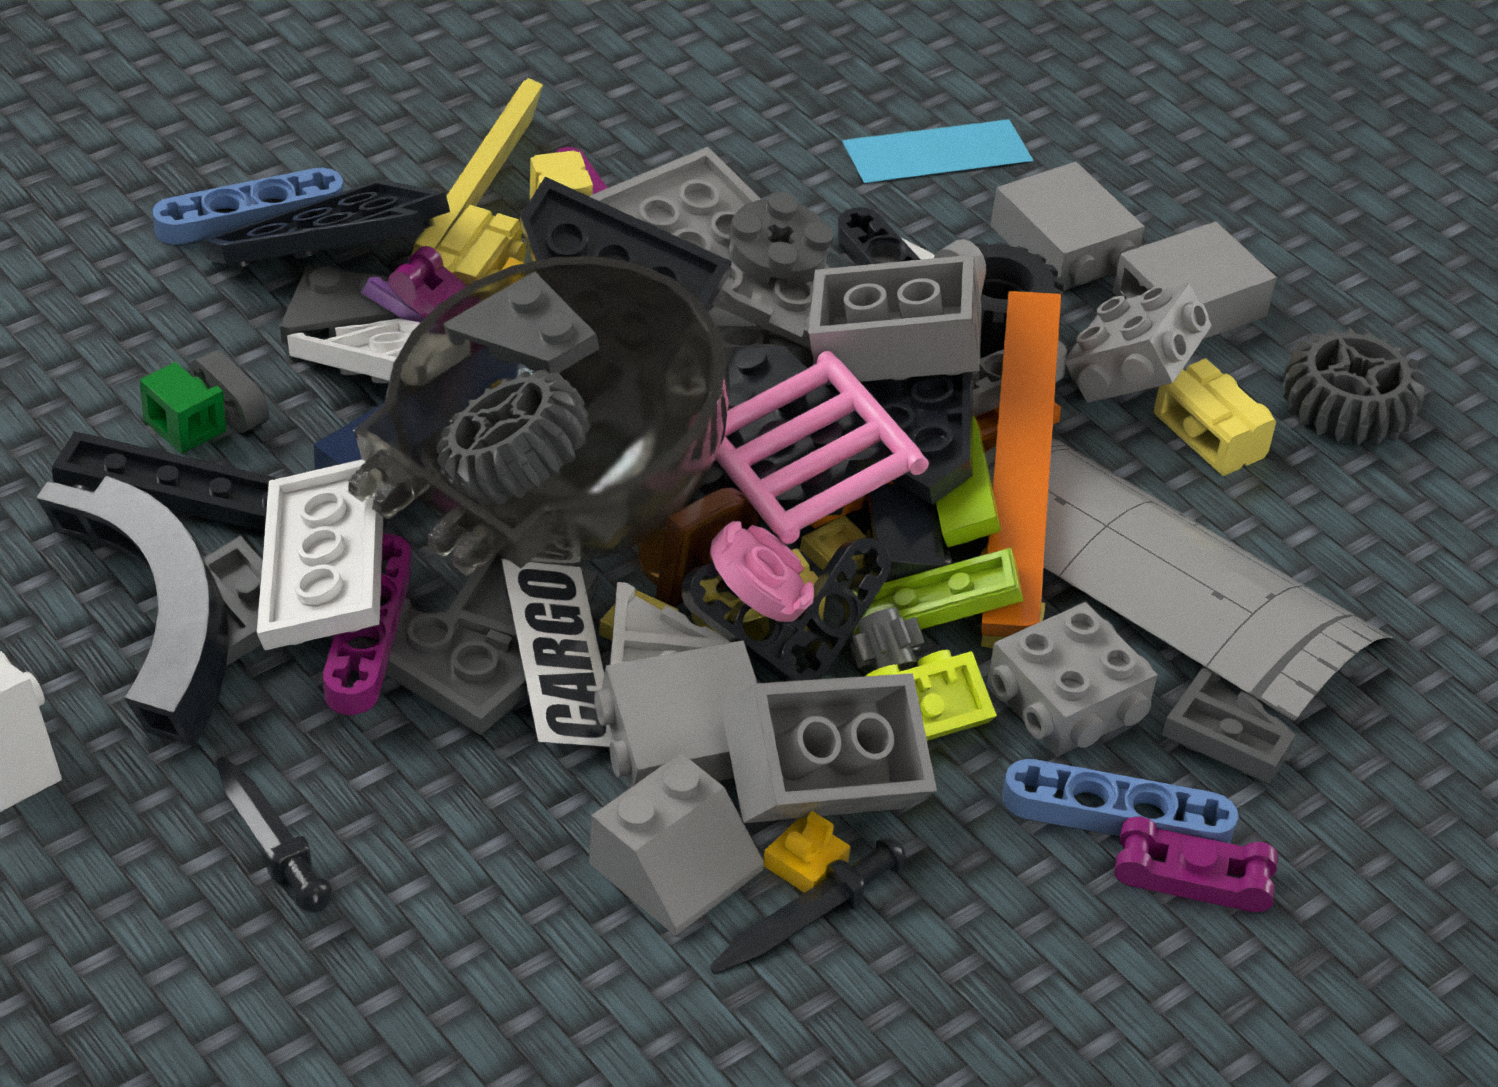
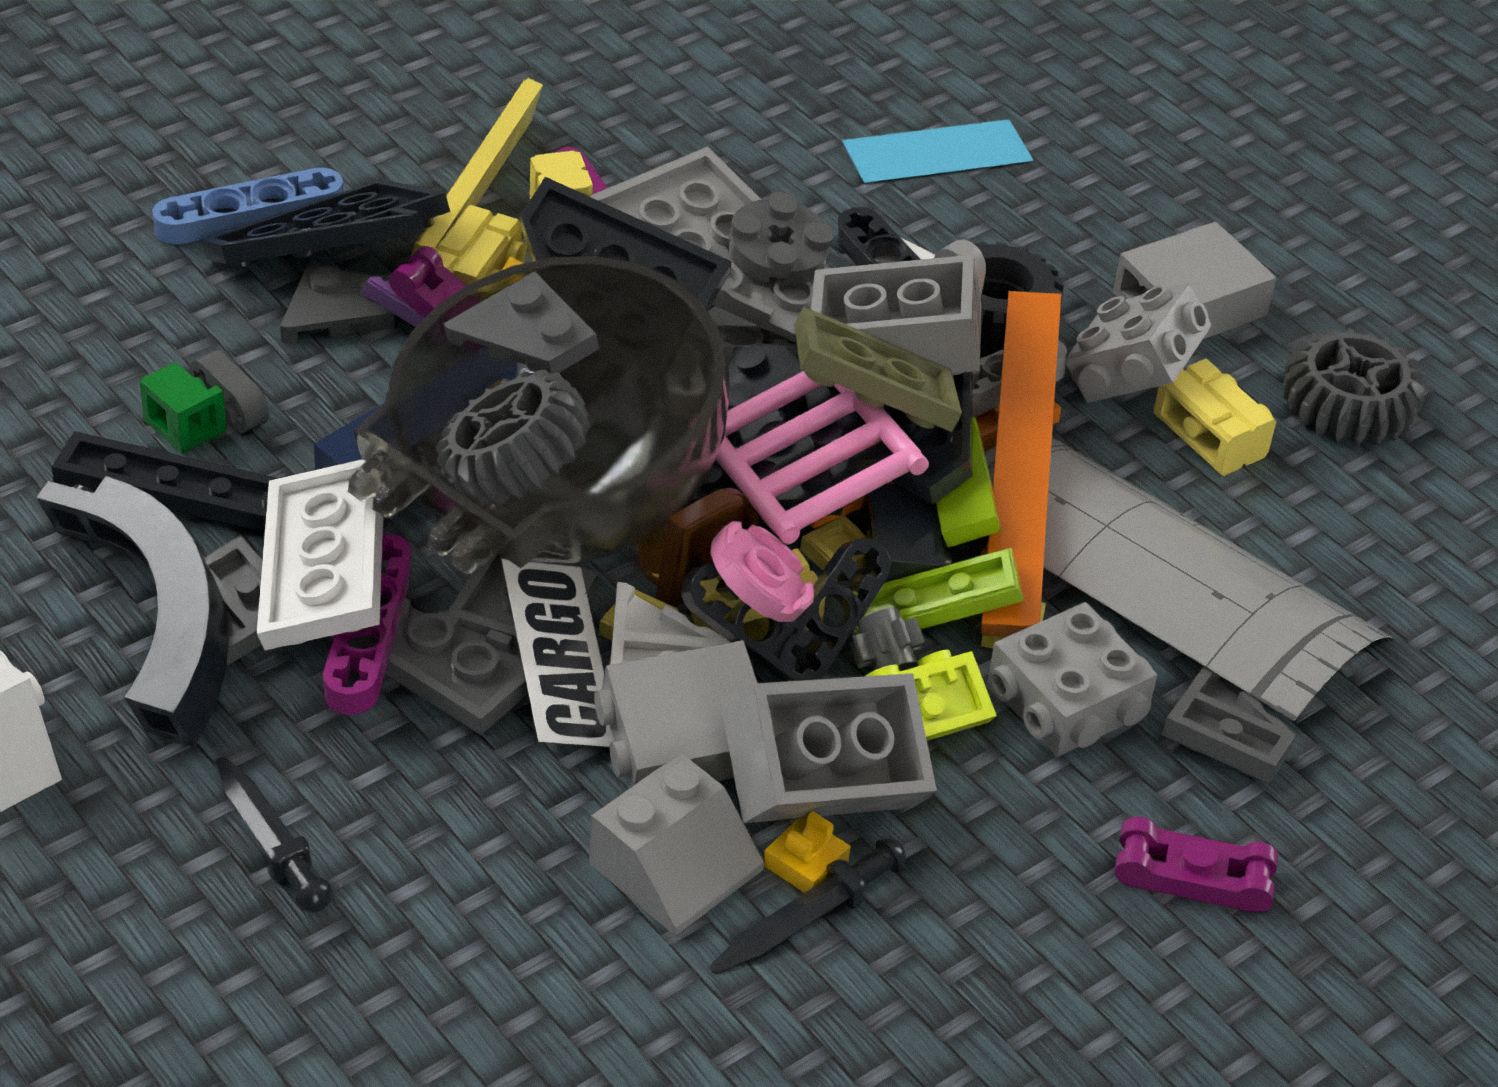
(357, 348): white wing -> none
(876, 370): none -> olive plate
(1067, 222): light grey brick -> none
(1120, 797): medium blue beam -> none

